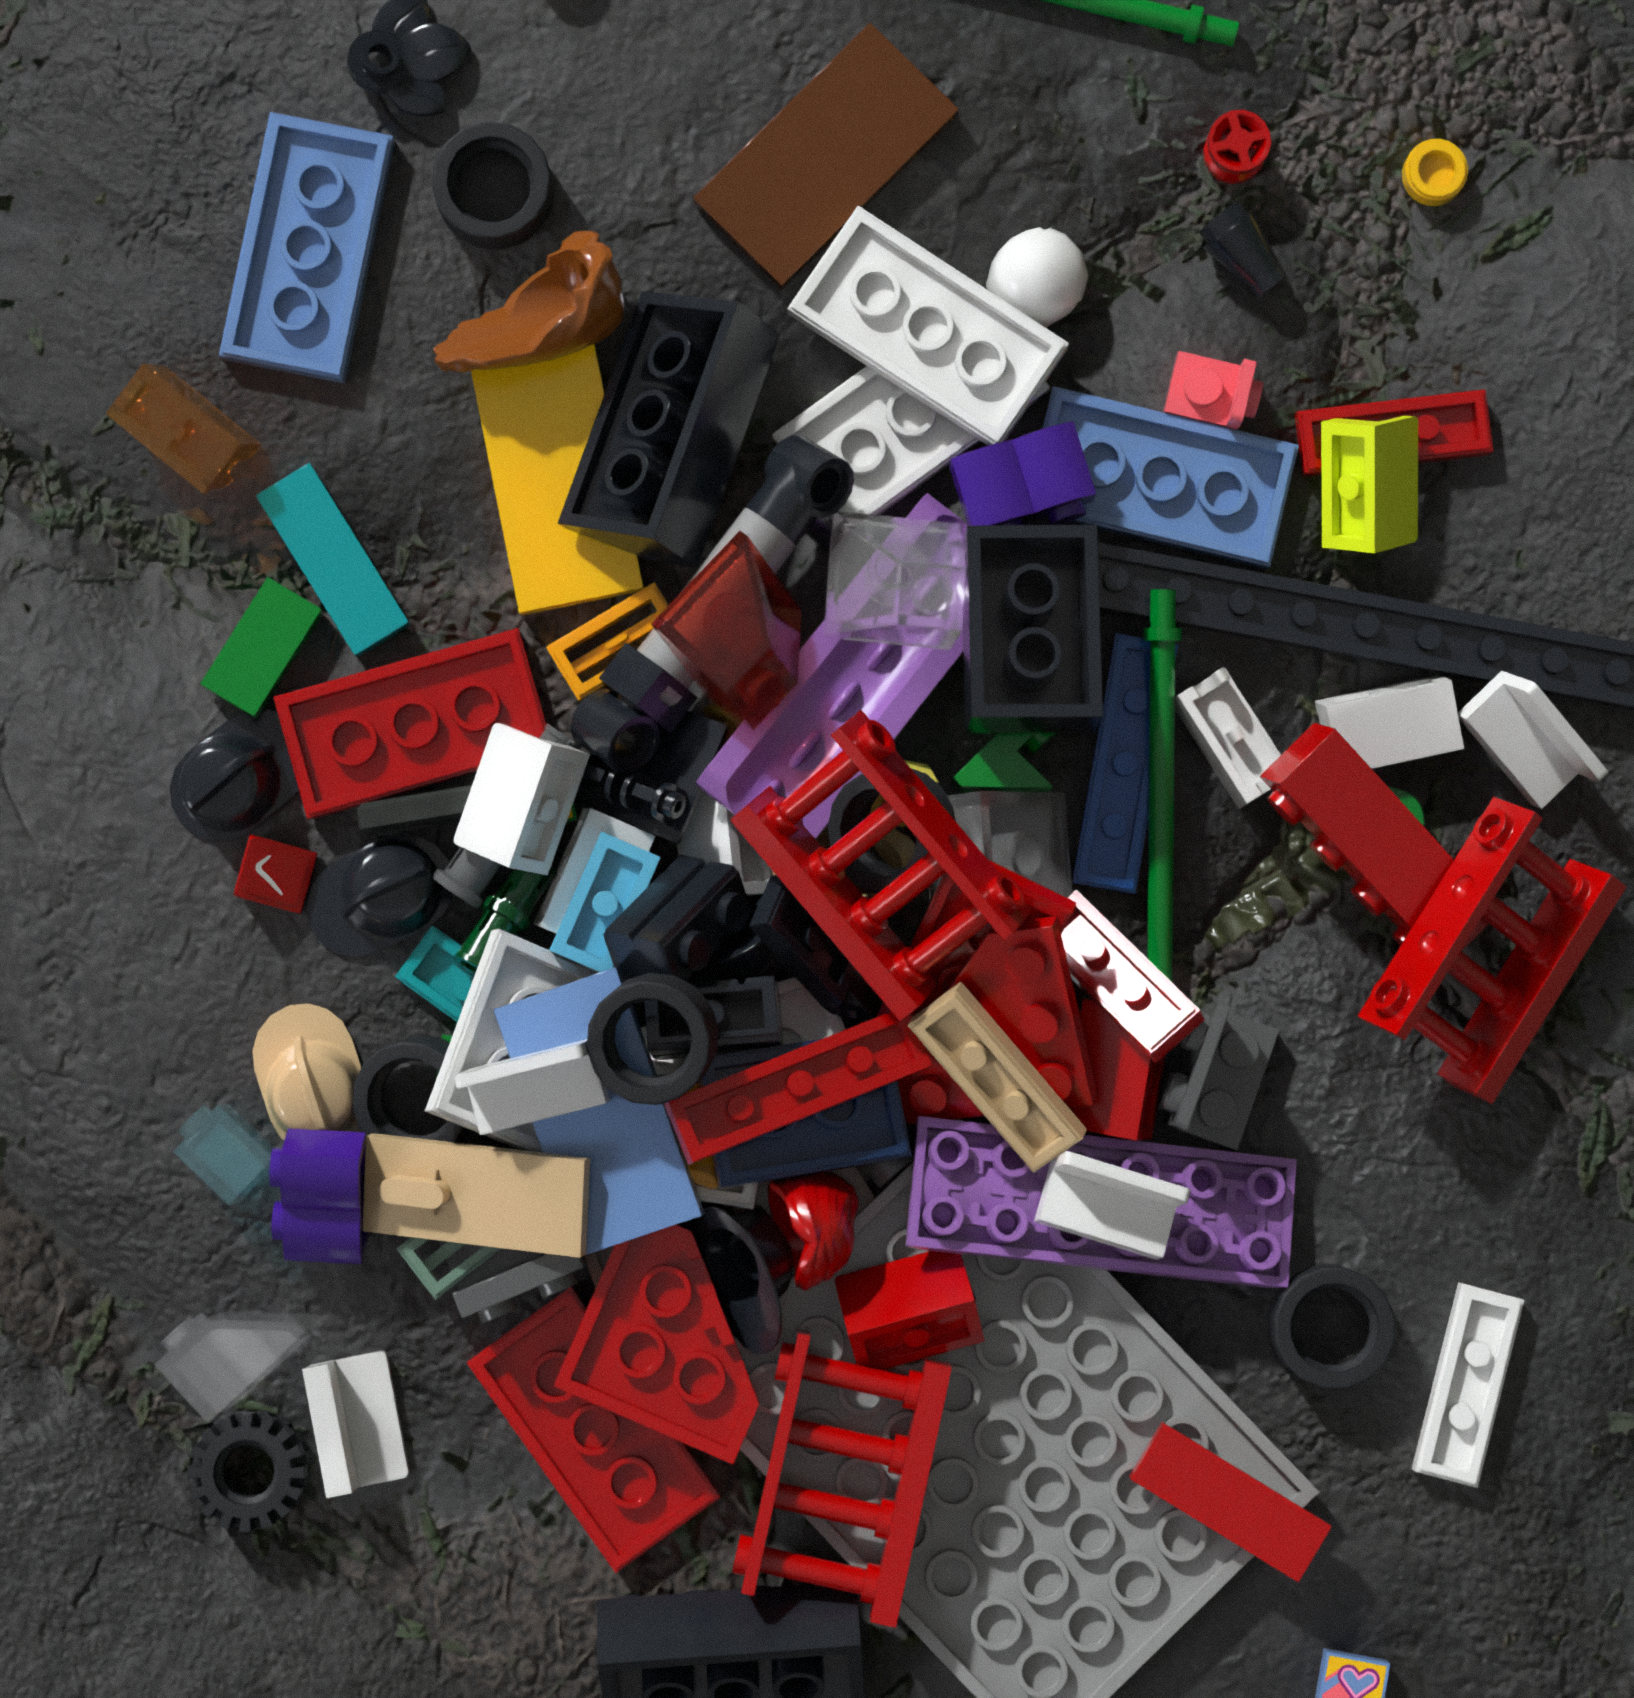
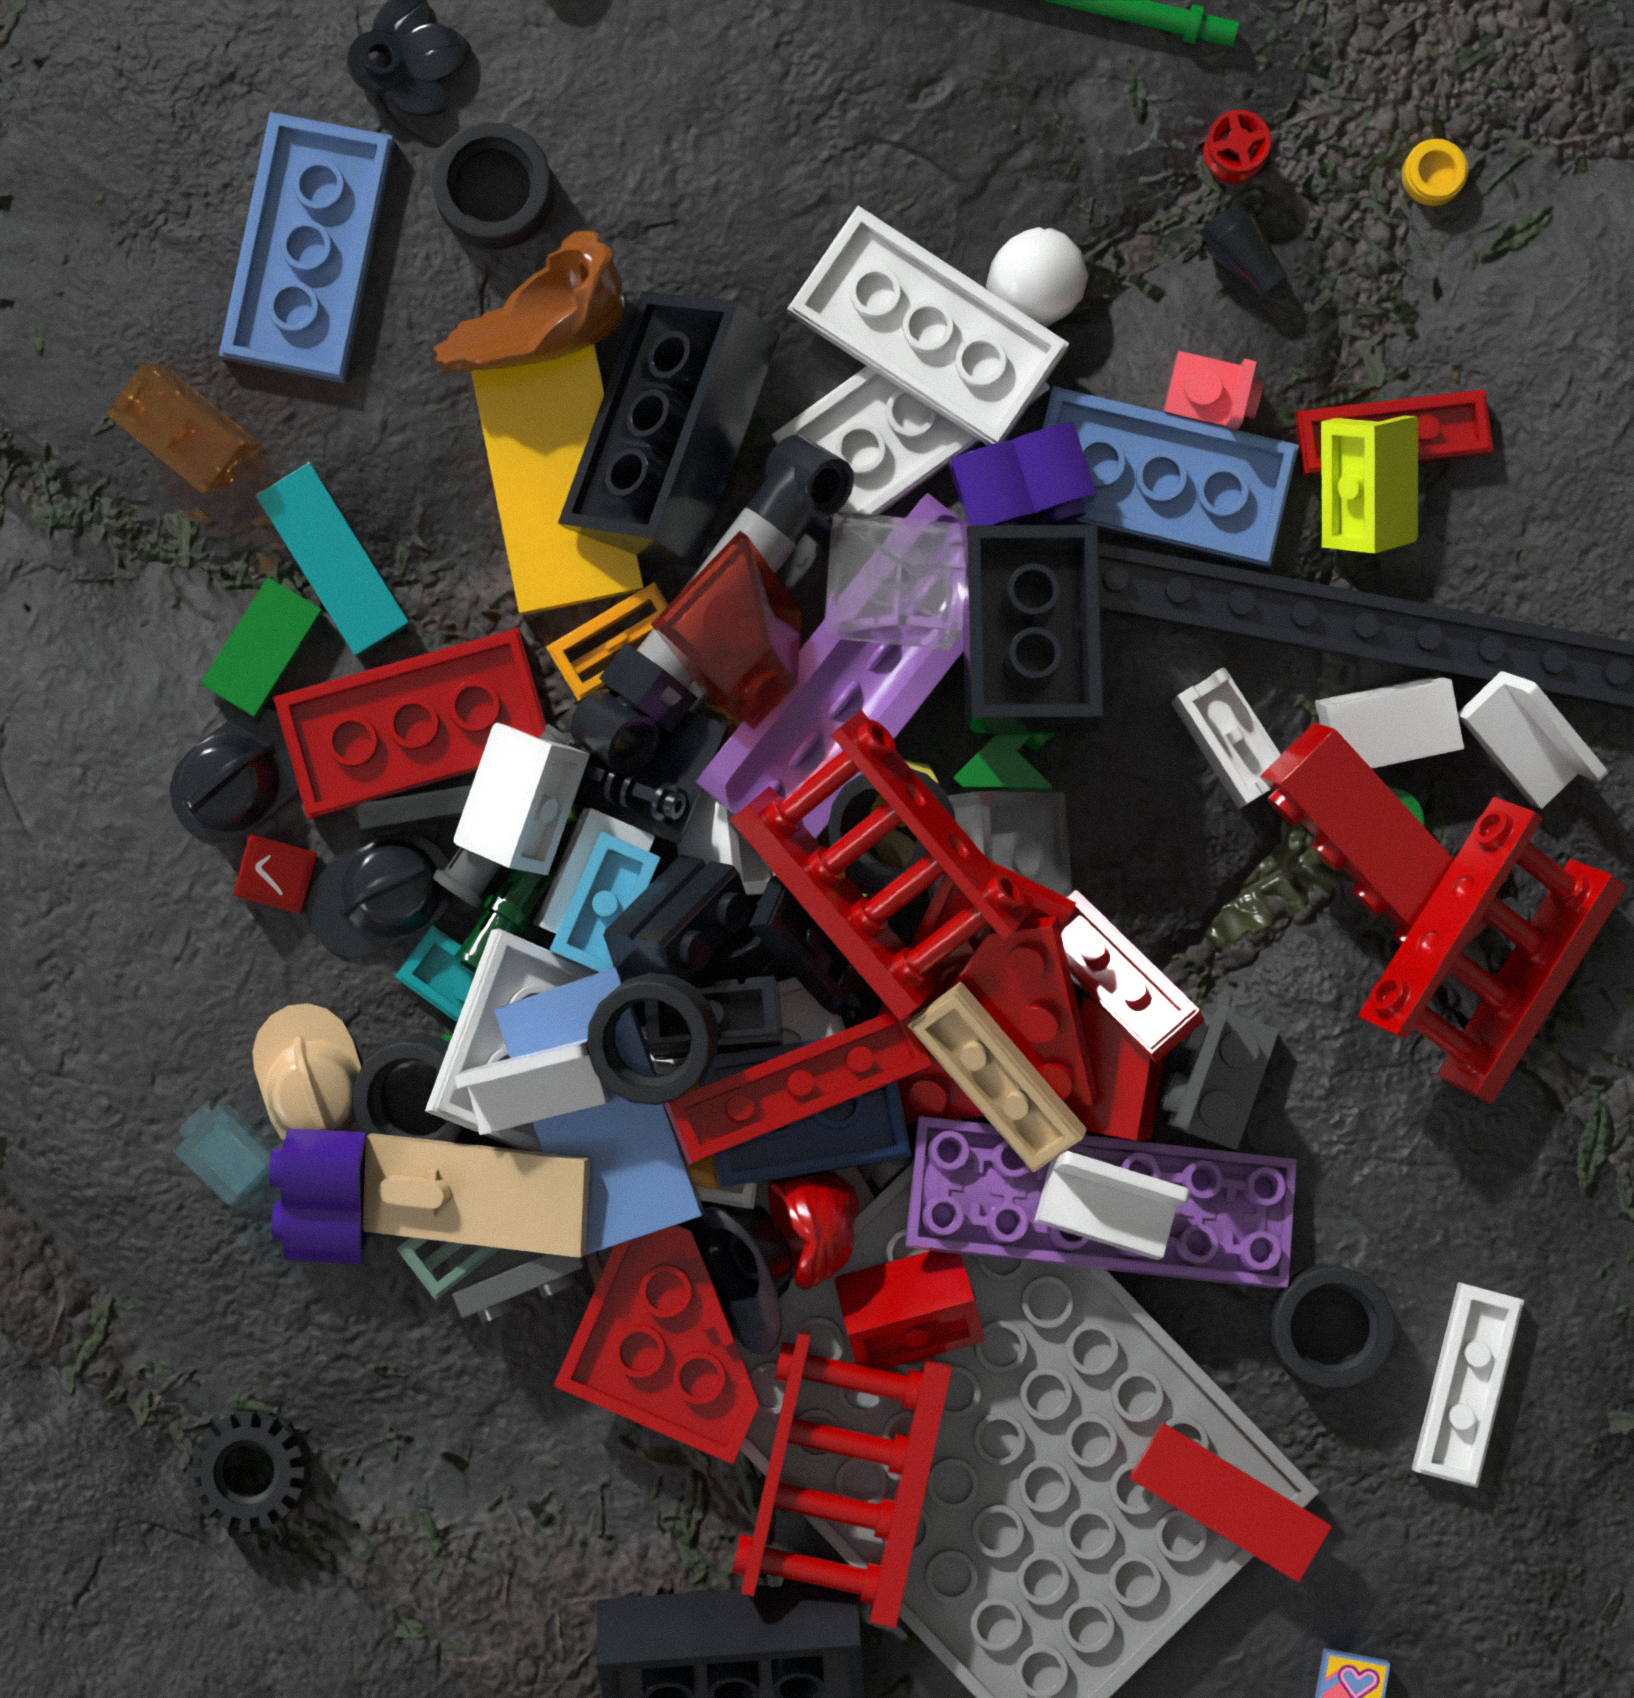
(230, 1354): clear slope -> none
(356, 1422): white panel -> none
(611, 1472): red tile -> none
(825, 155): reddish brown tile -> none
(1119, 775): blue tile -> none
(1162, 640): green bar -> none

